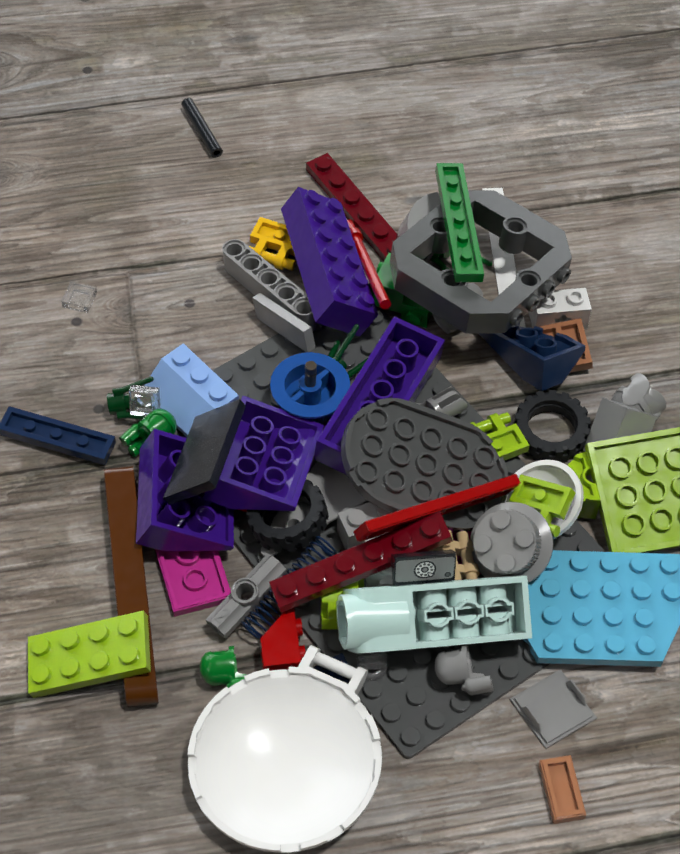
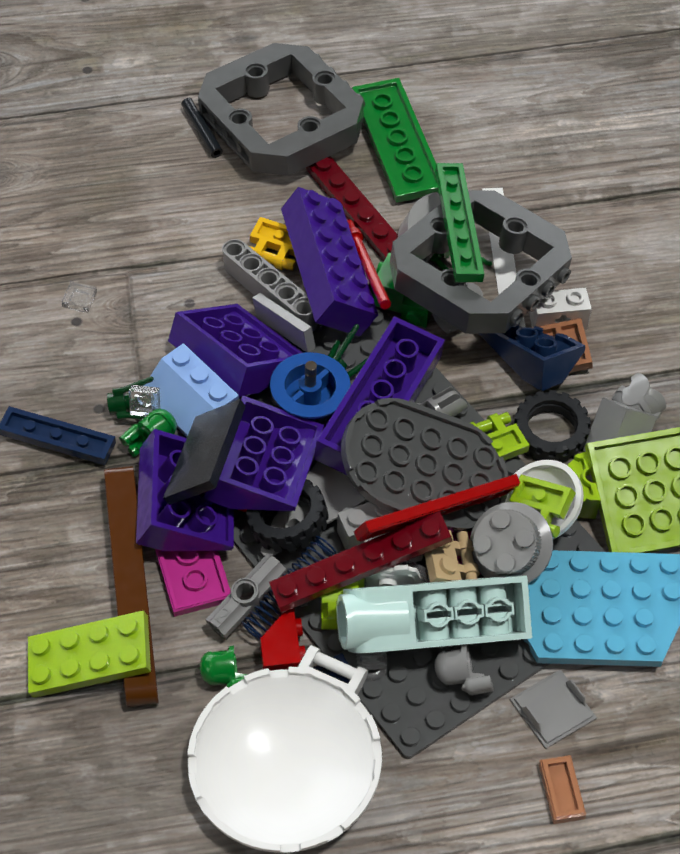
(232, 345): none -> dark purple slope
(315, 136): none -> dark grey panel
(398, 140): none -> green plate
(423, 567): slope -> none

